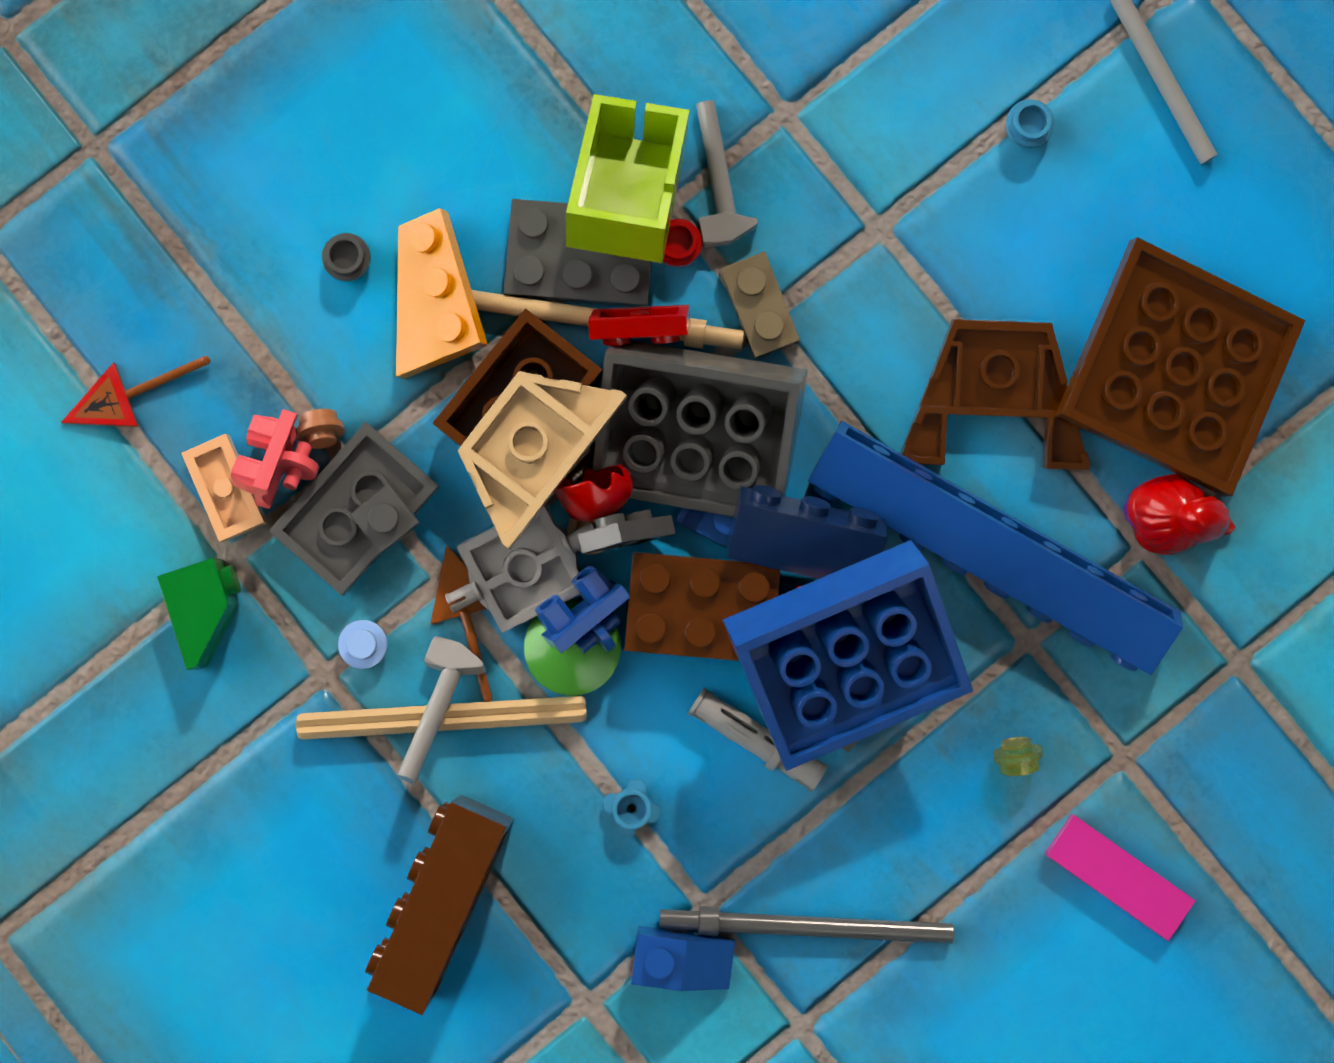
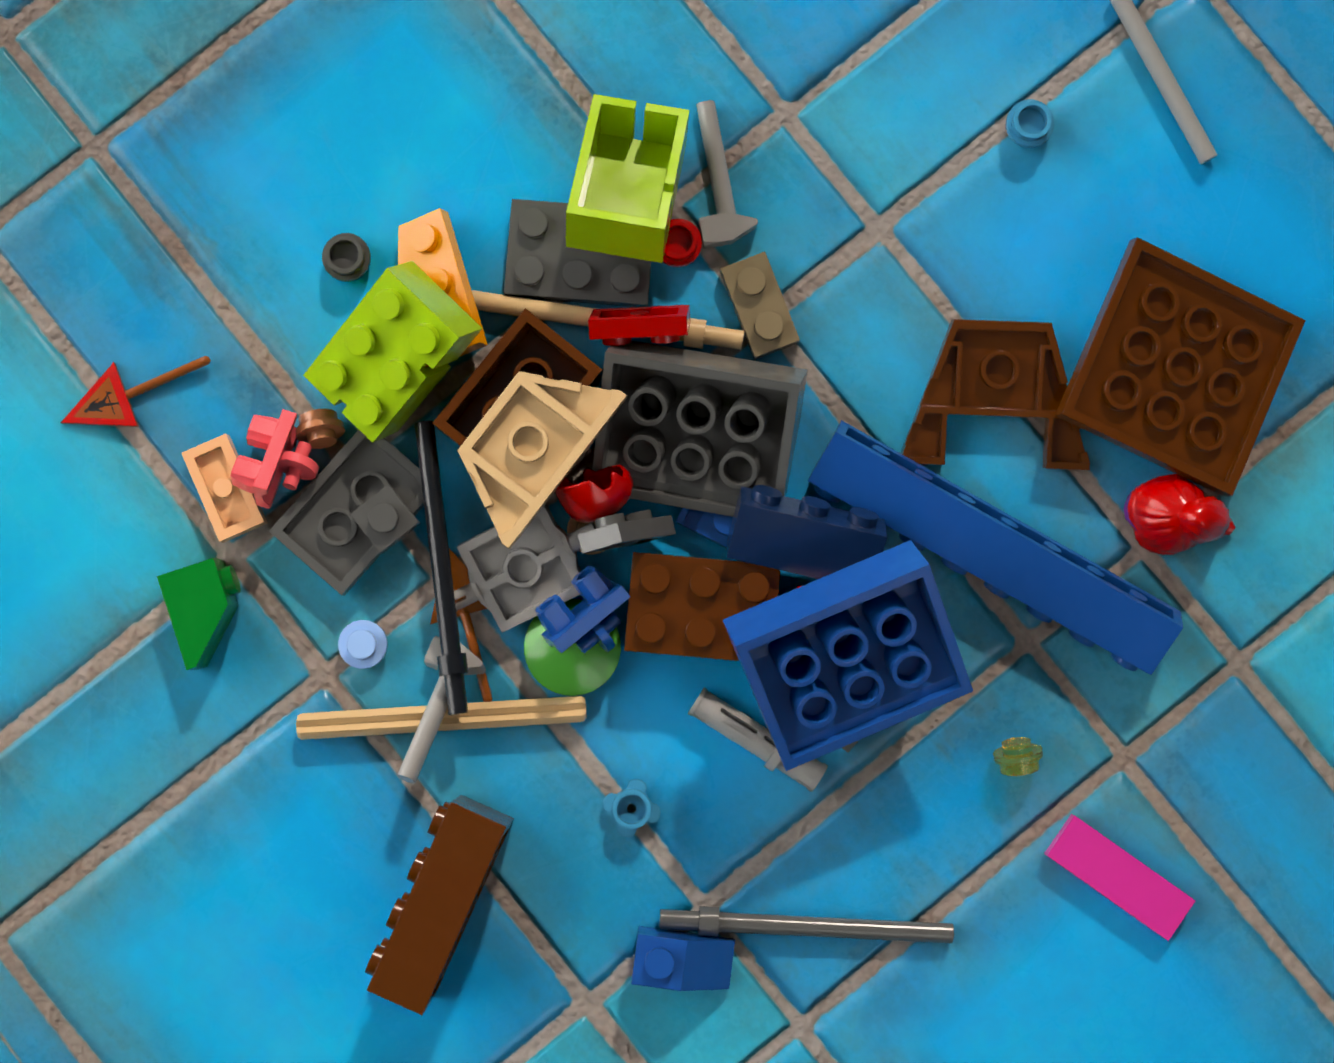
(385, 344): none -> lime piece
(452, 662): none -> black bar

